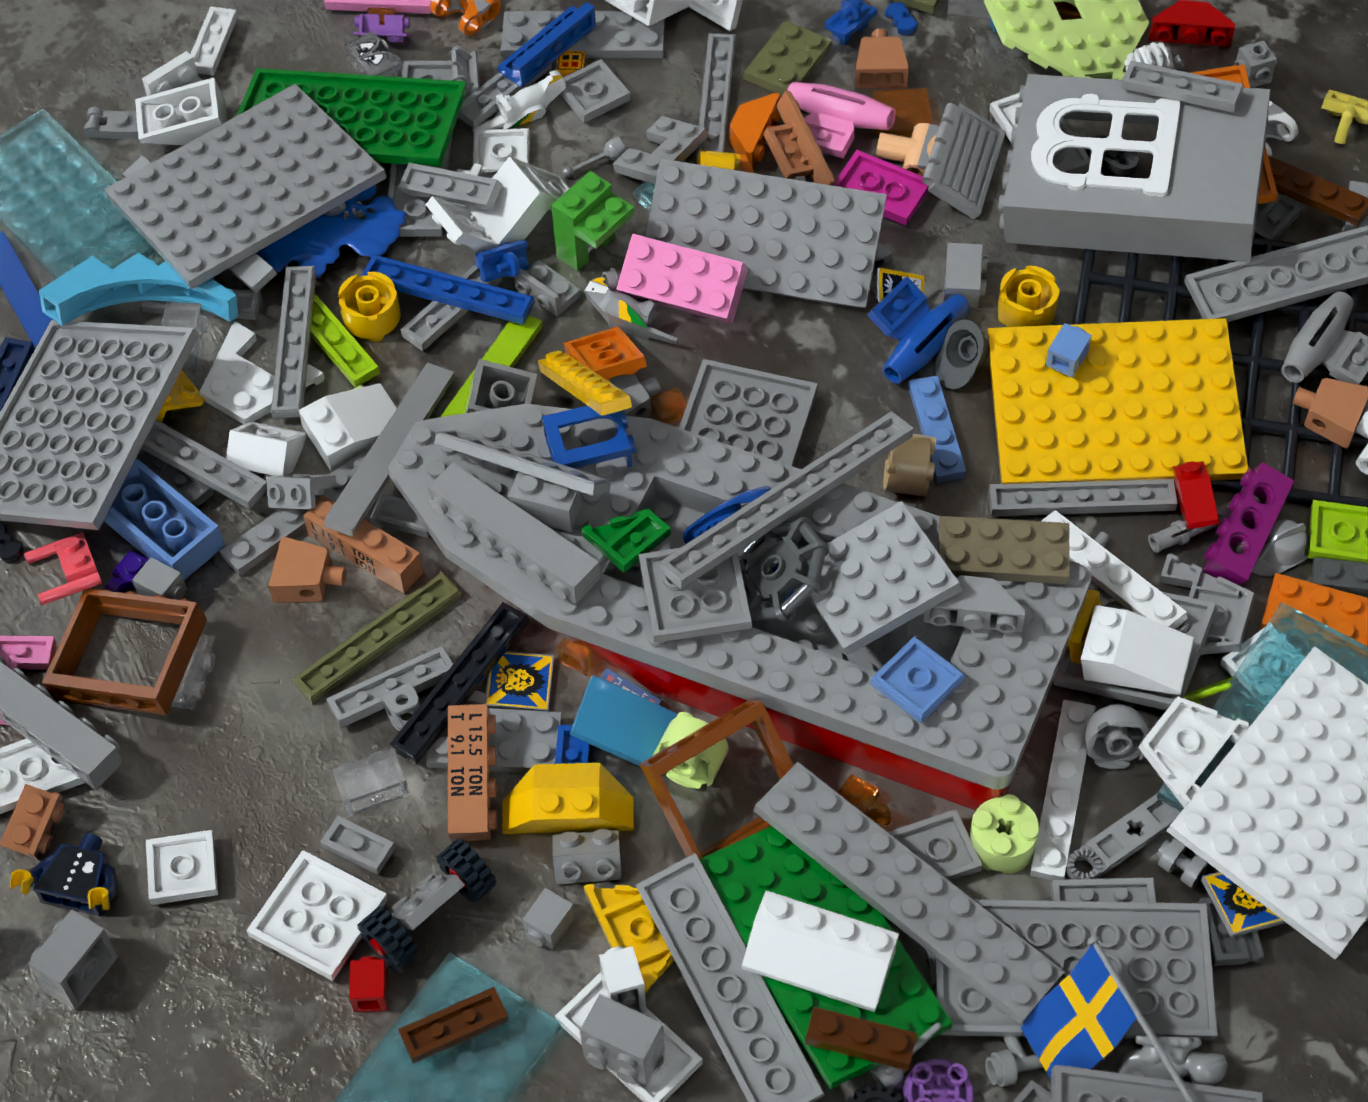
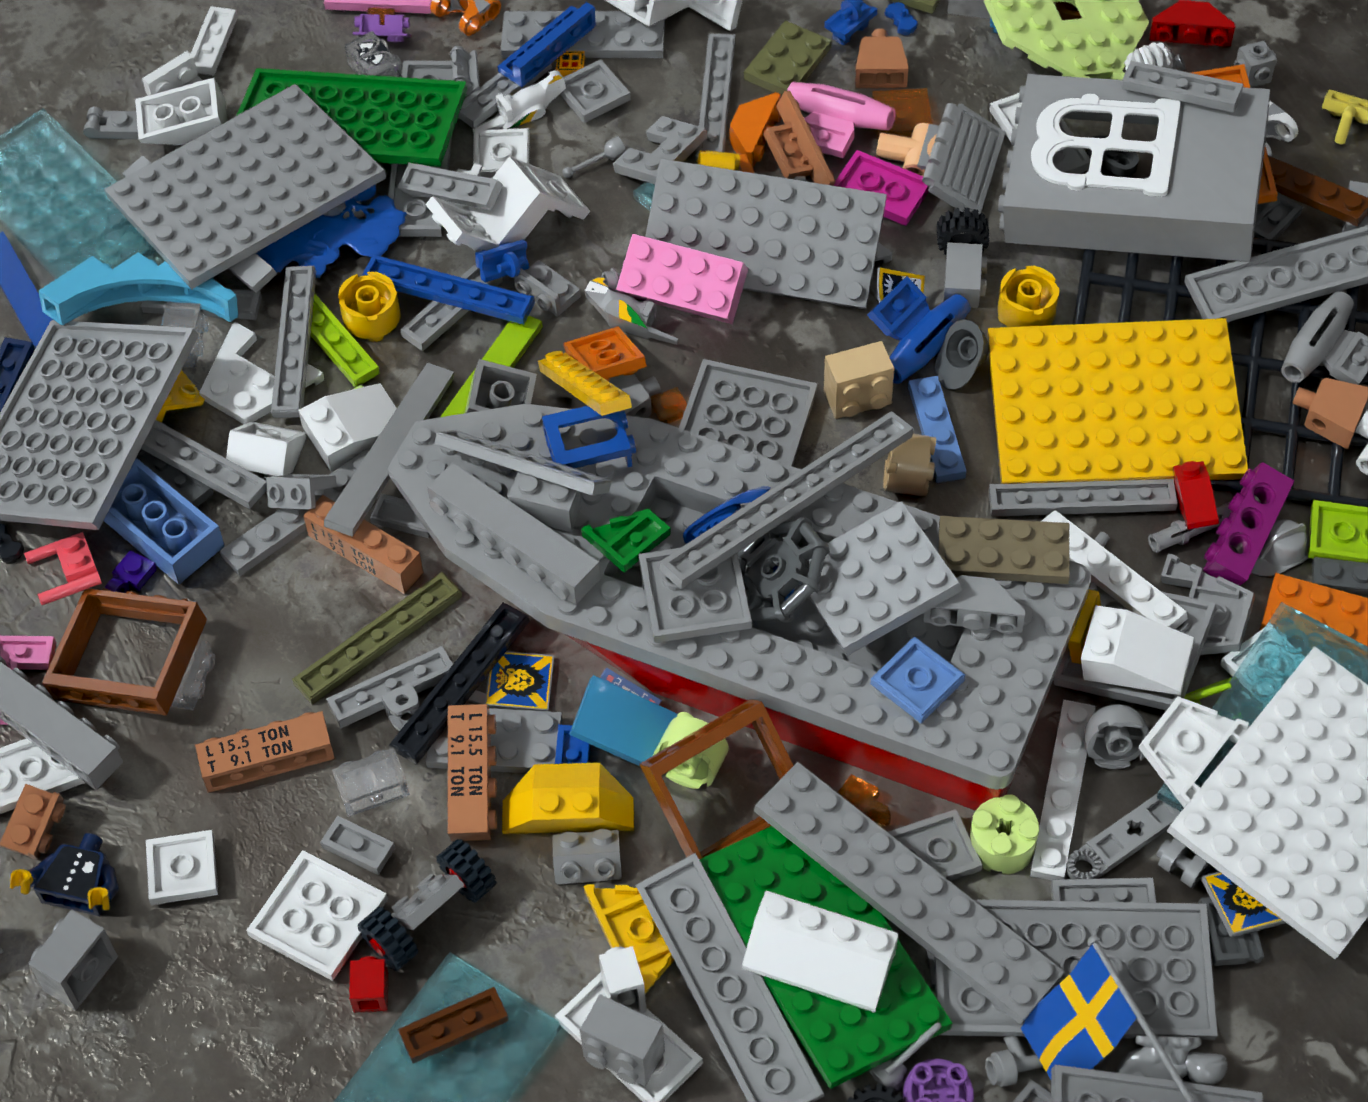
(159, 579): light grey brick -> none
(264, 751): none -> nougat brick
(302, 572): nougat torso -> none
(548, 919): light grey brick -> none
(575, 656): clear orange plate -> none
(587, 218): bright green brick -> none
(858, 380): none -> tan brick
(861, 1038): reddish brown plate -> none
(971, 223): none -> black tyre
(1068, 350): medium blue brick -> none

